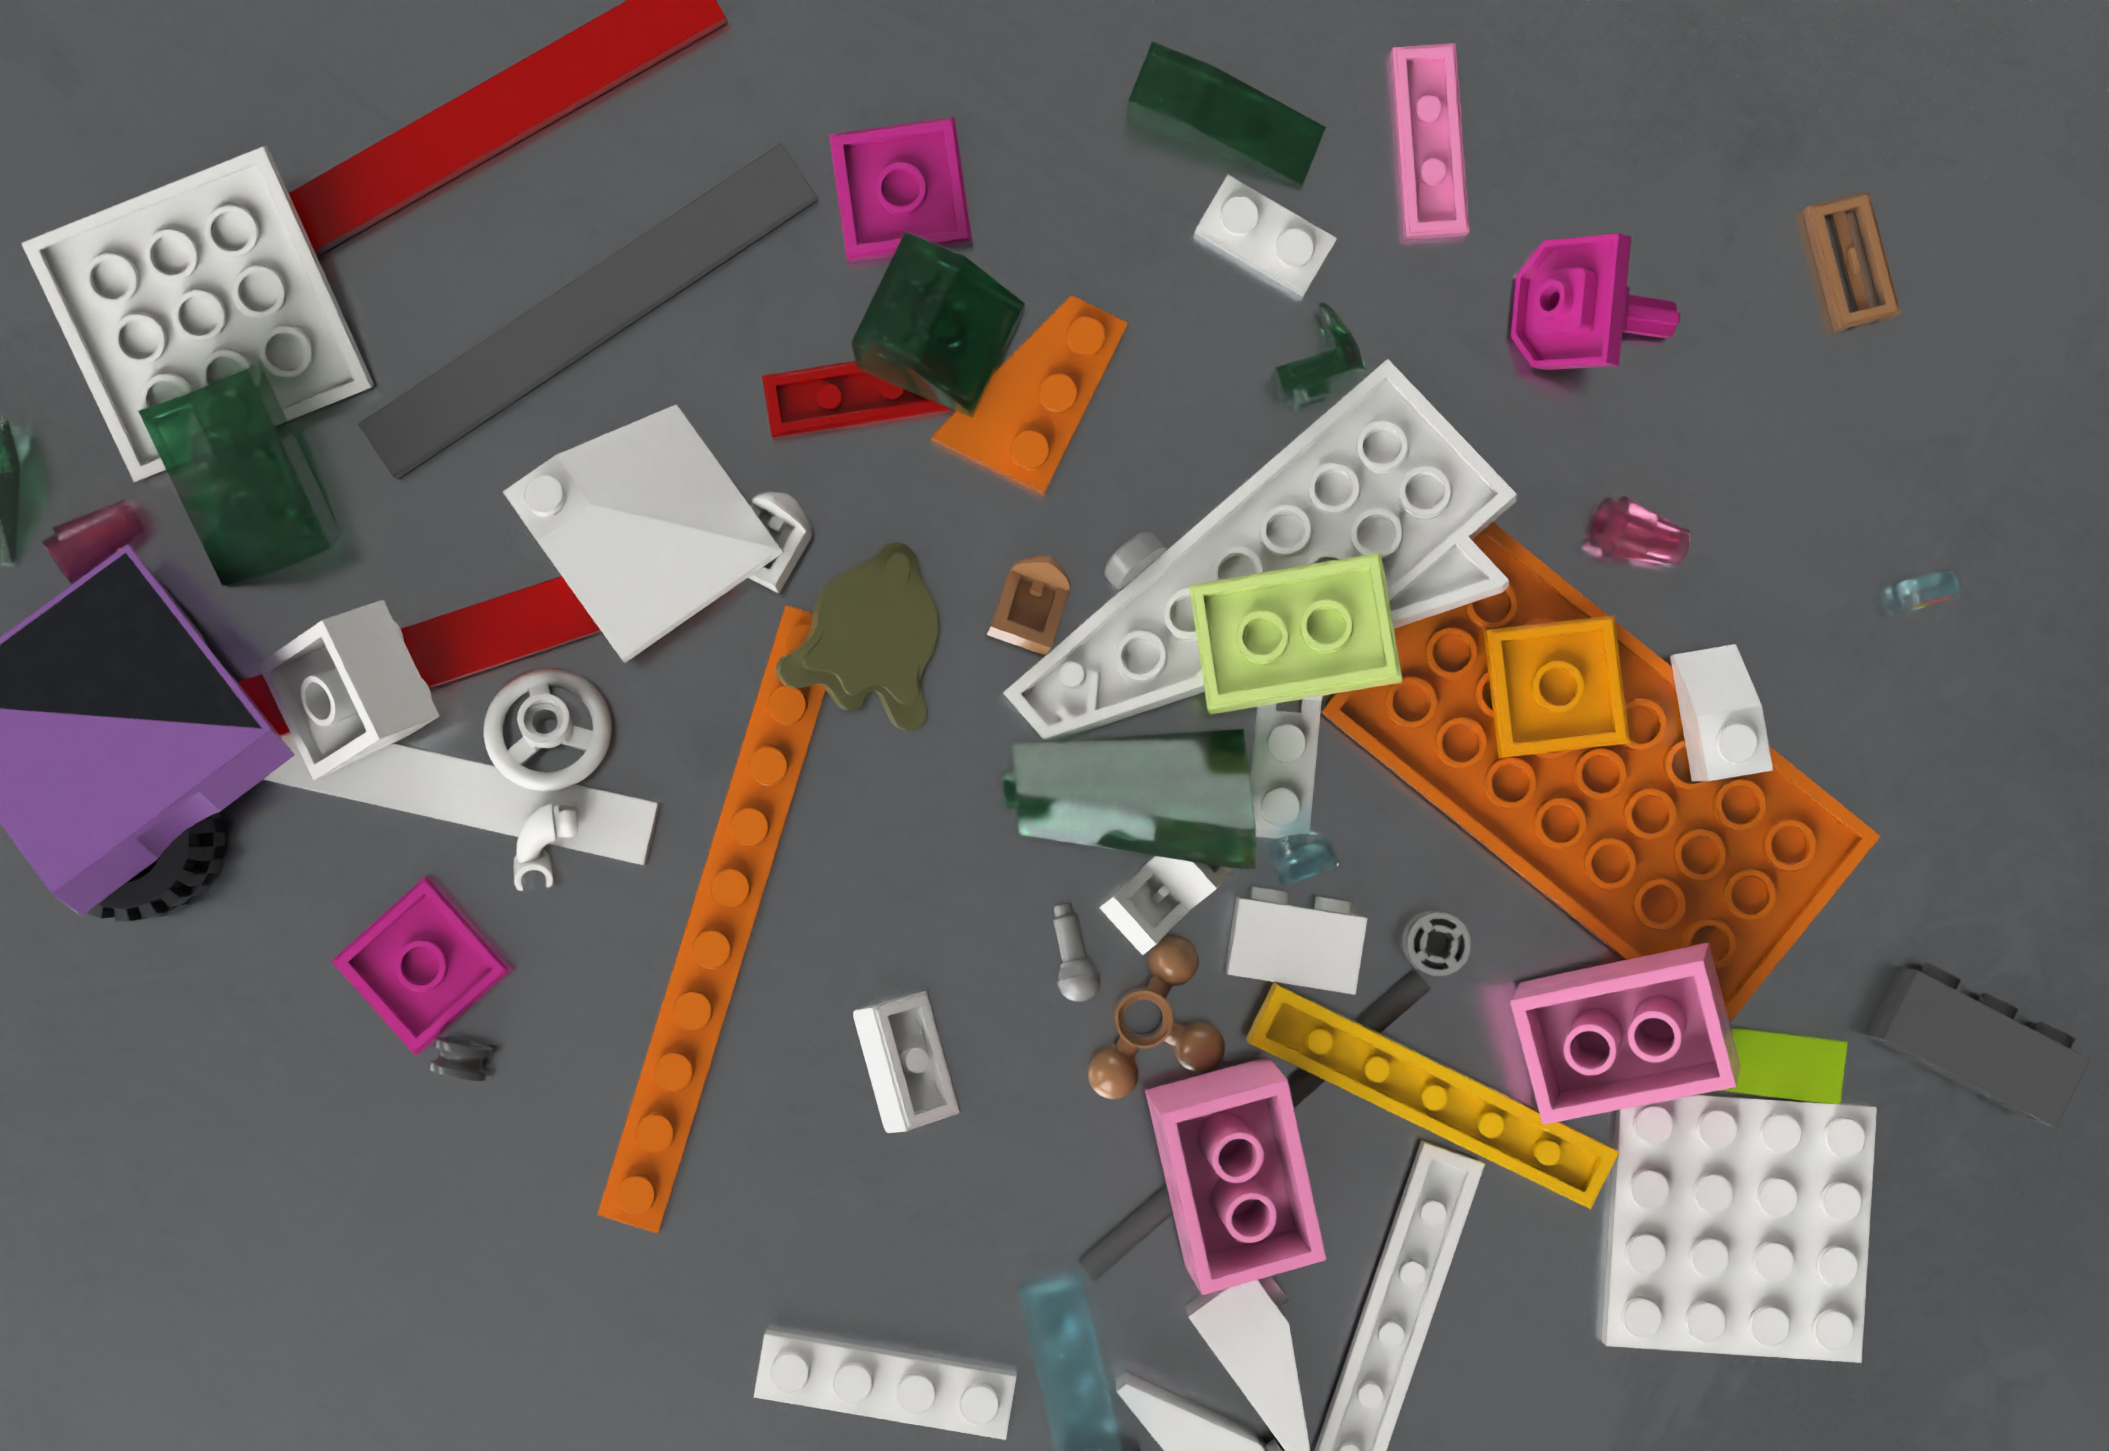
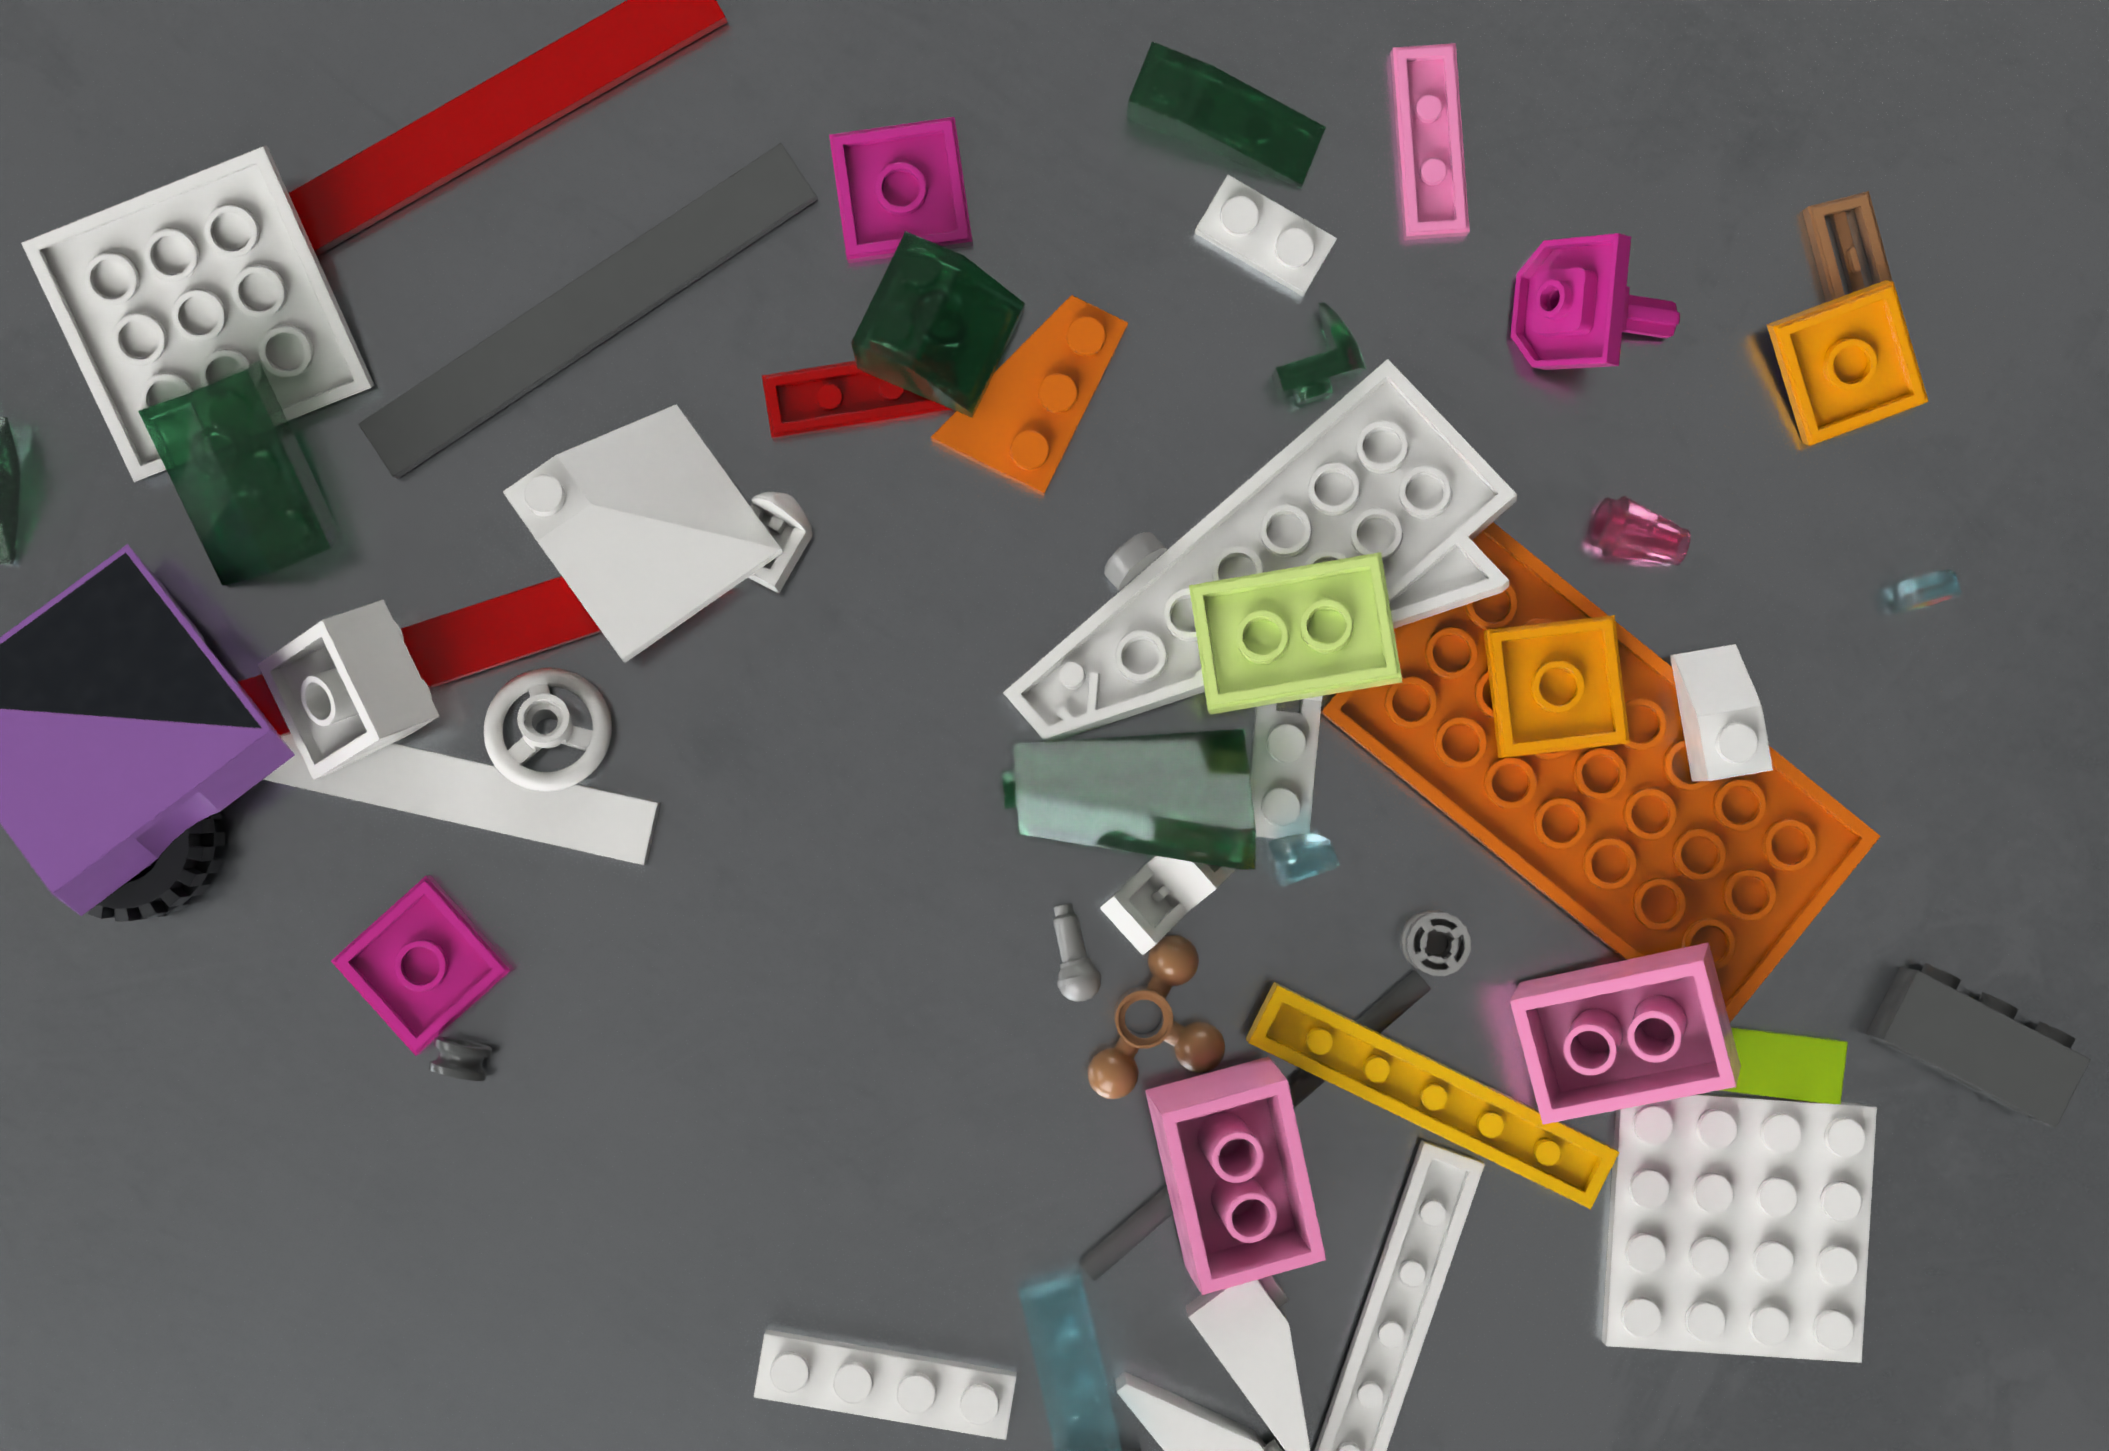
(92, 539): clear pink cone -> none
(538, 831): white arm -> none
(714, 941): orange plate -> none
(868, 635): olive tile -> none
(906, 1062): white slope -> none
(1031, 603): medium nougat plate -> none
(1296, 942): white brick -> none
(1847, 362): none -> light orange tile

